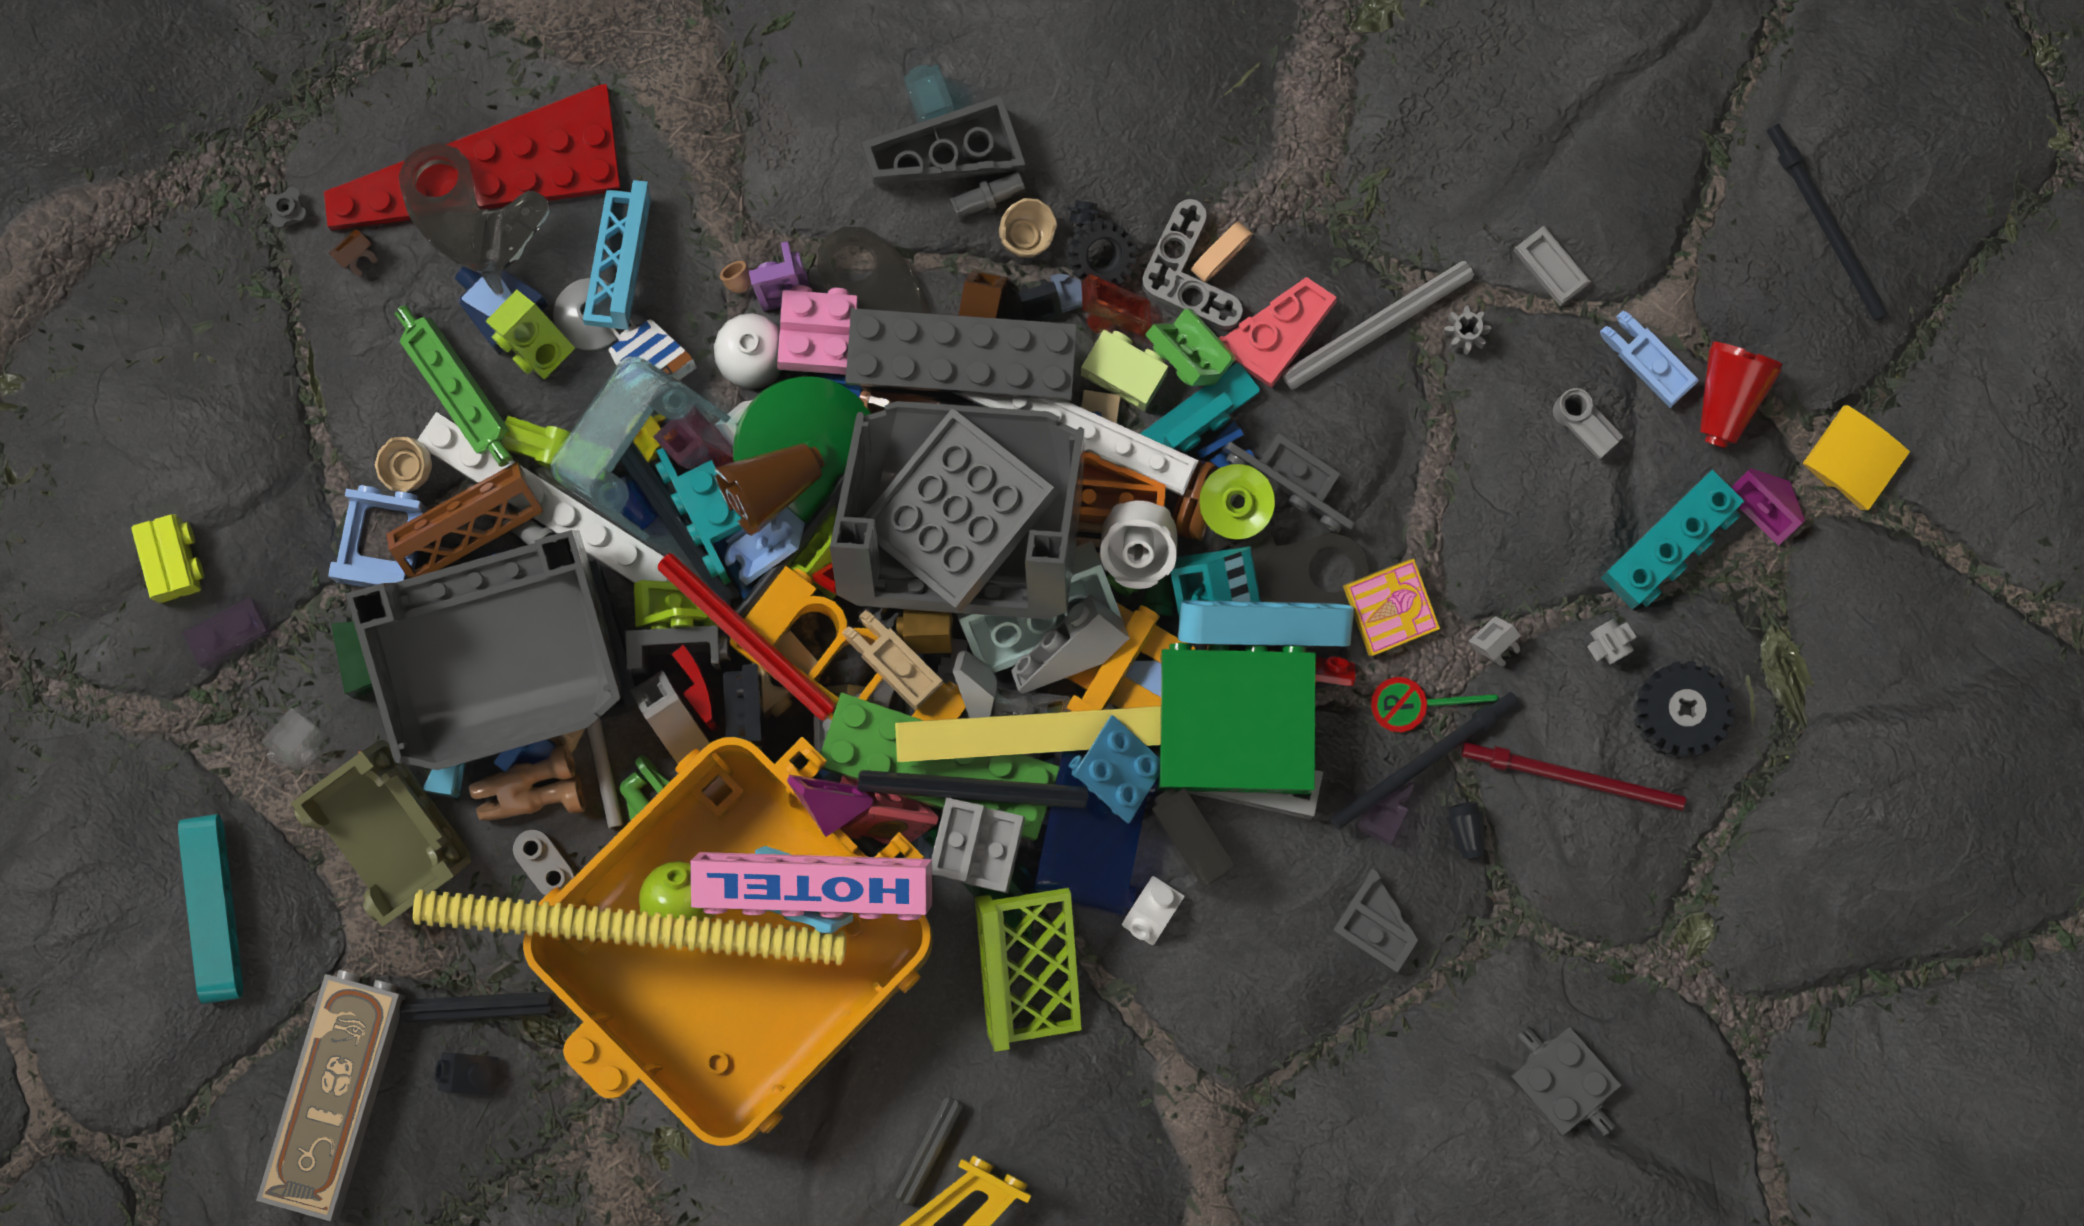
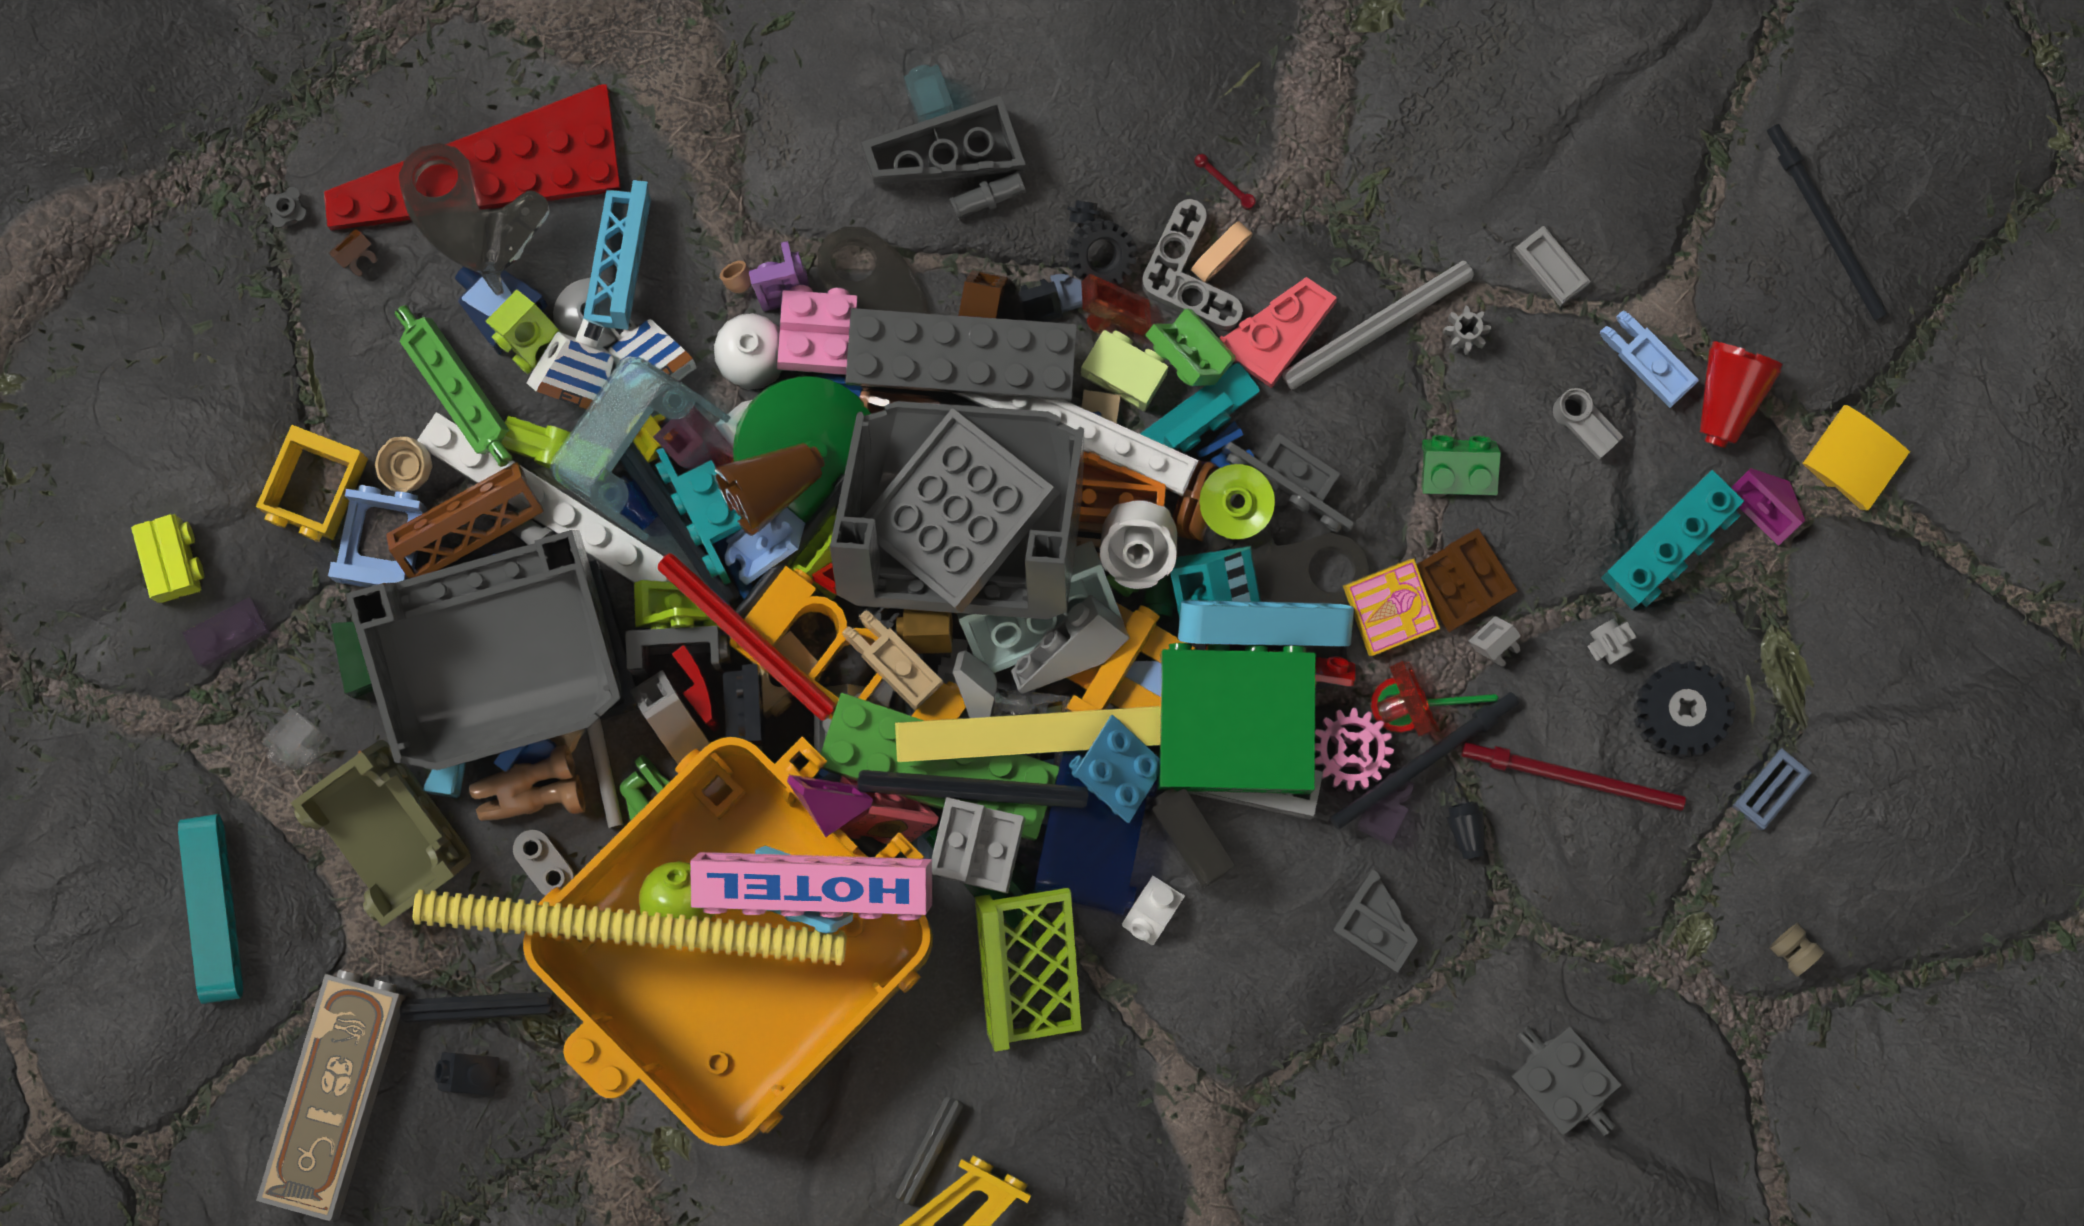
(294, 443): none -> yellow window
(573, 366): none -> torso
(1027, 228): tan hair -> none
(1247, 200): none -> dark red hinge
(1364, 762): none -> bright pink gear
(1408, 701): none -> clear red tile
(1460, 466): none -> green bracket
(1464, 580): none -> reddish brown slope
(1751, 813): none -> sand blue tile
(1796, 949): none -> dark tan wheel

